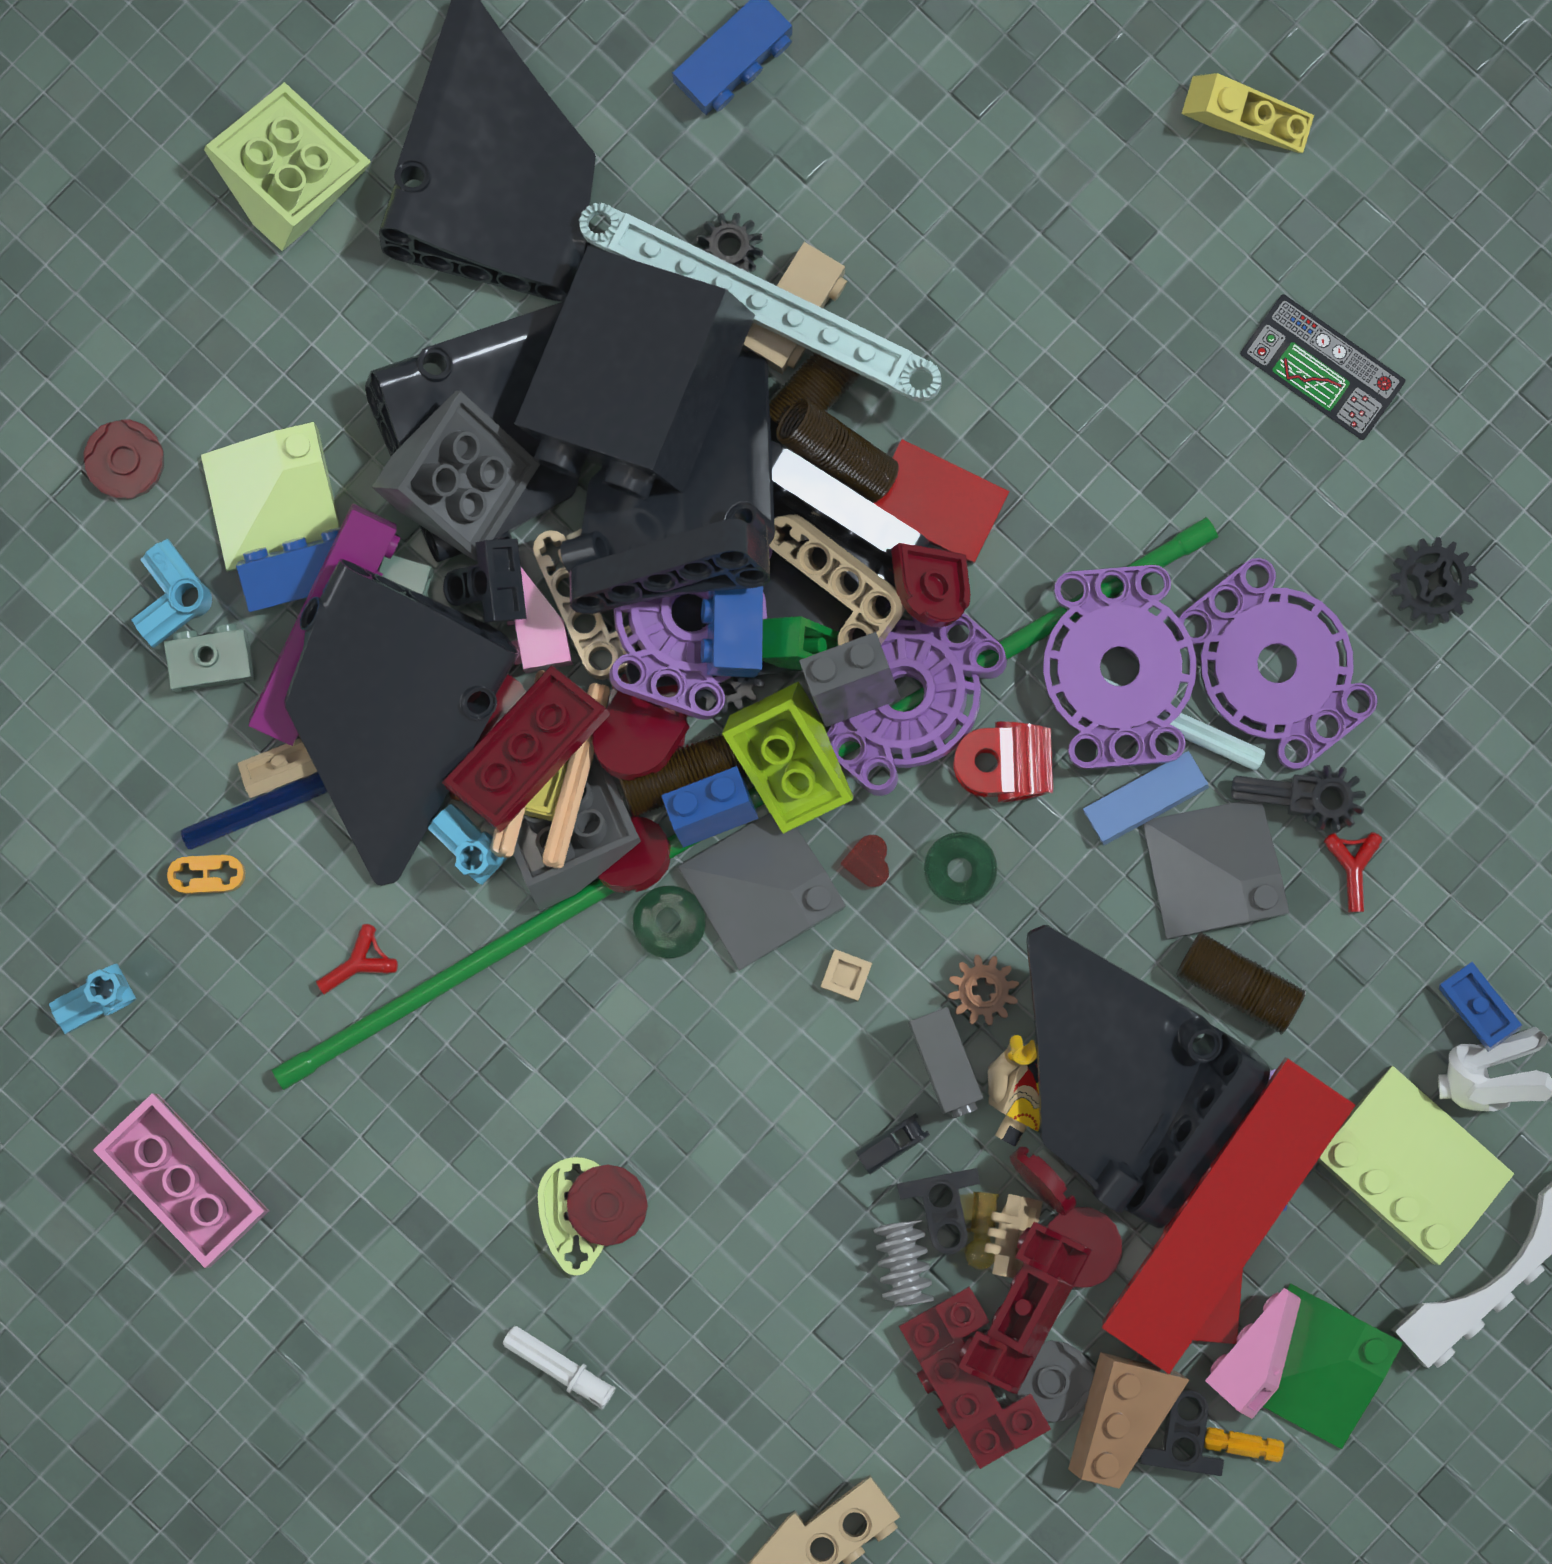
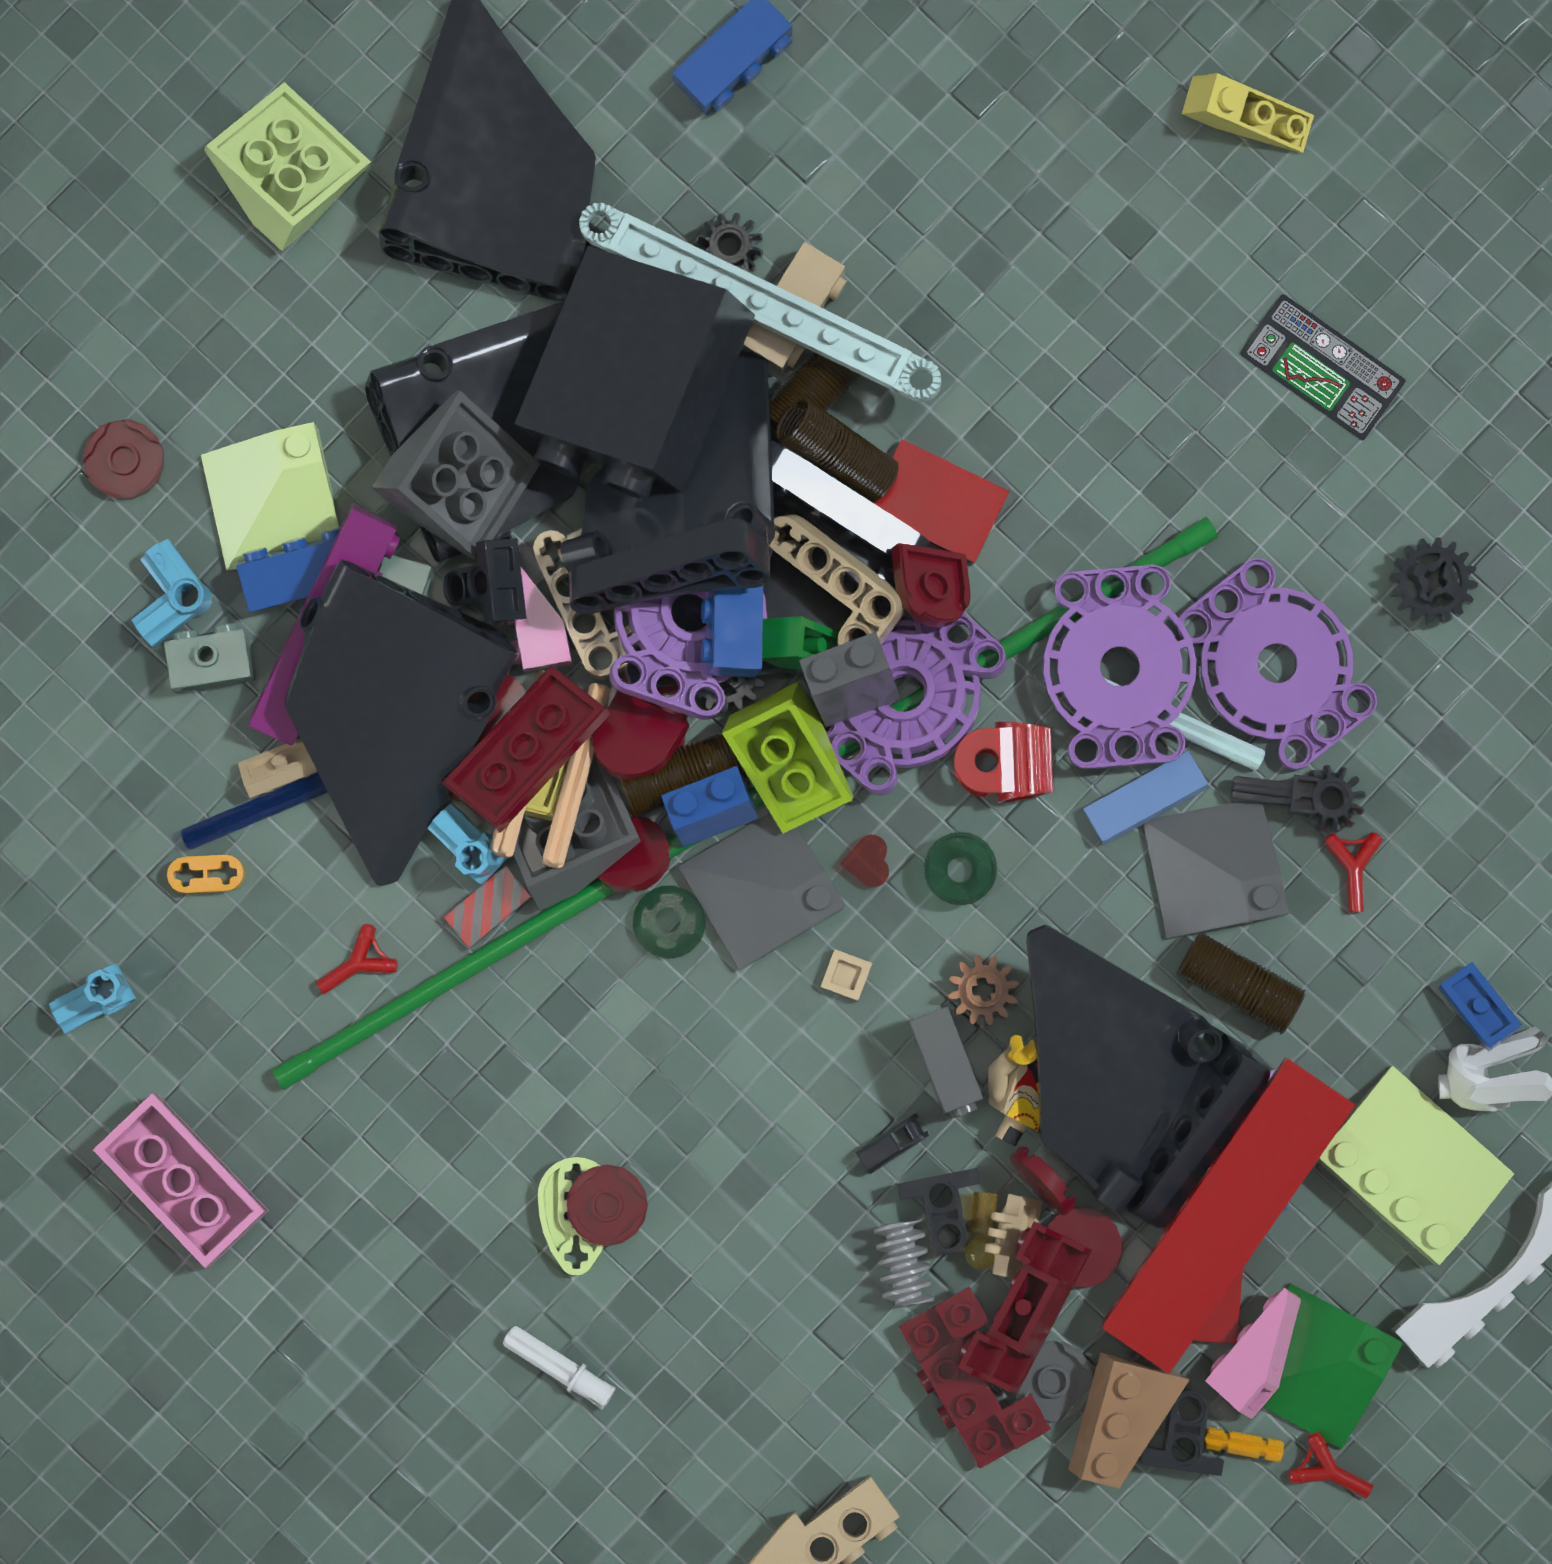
(487, 907): none -> tile
(1327, 1470): none -> red piece

